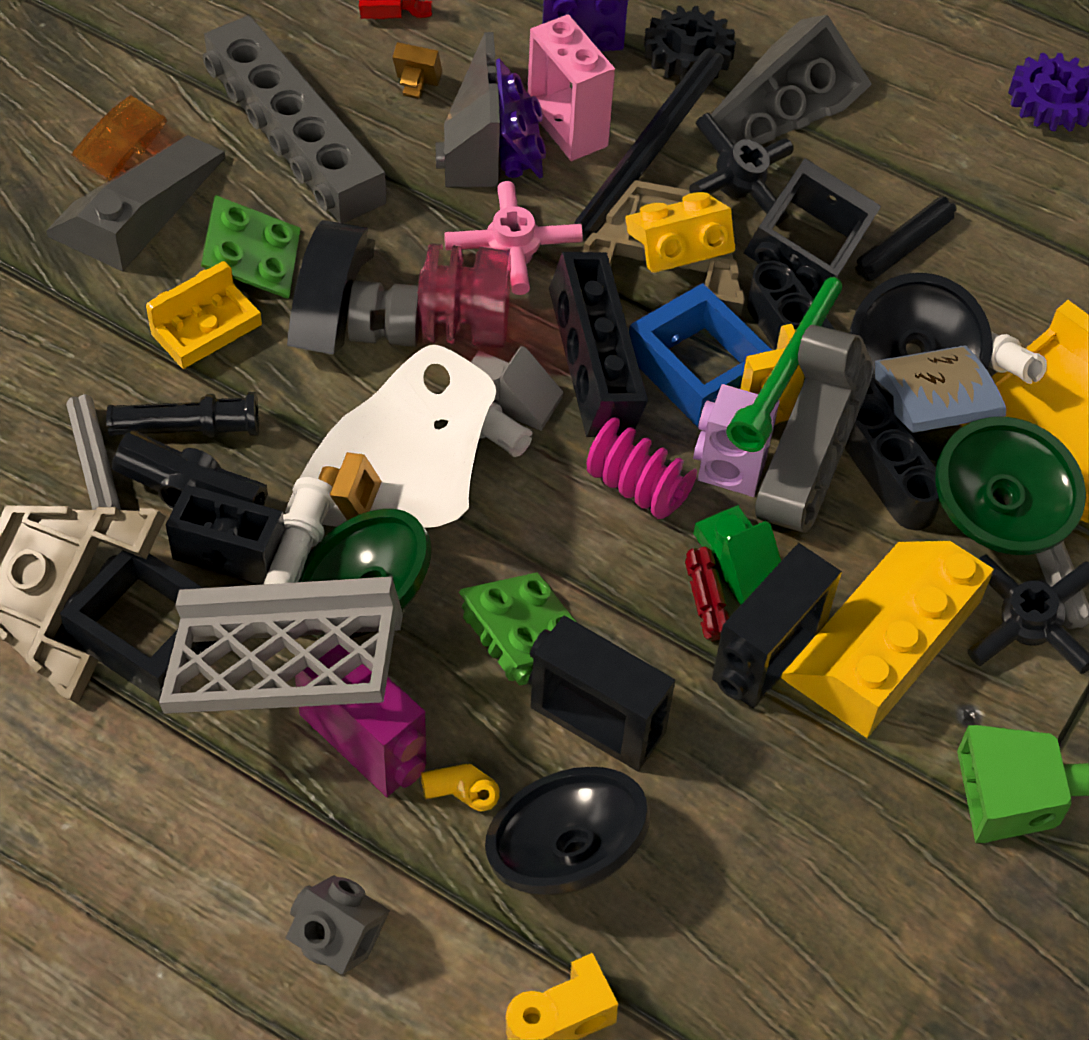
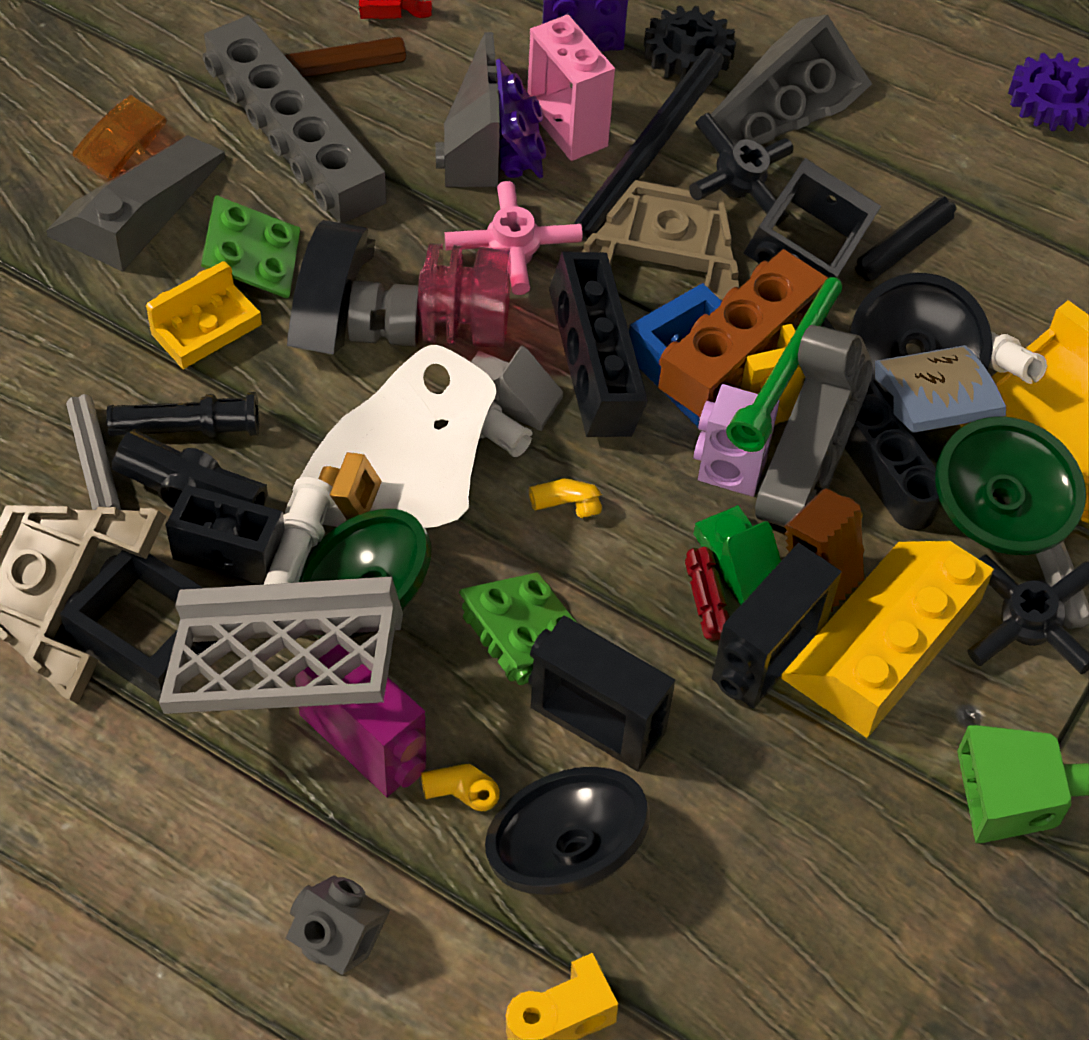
(348, 57): none -> reddish brown axle
(415, 67): pearl gold tile -> none
(567, 491): none -> yellow arm
(637, 472): dark pink piece -> none
(683, 231): yellow bracket -> none
(740, 327): none -> dark orange brick
(832, 530): none -> reddish brown brick

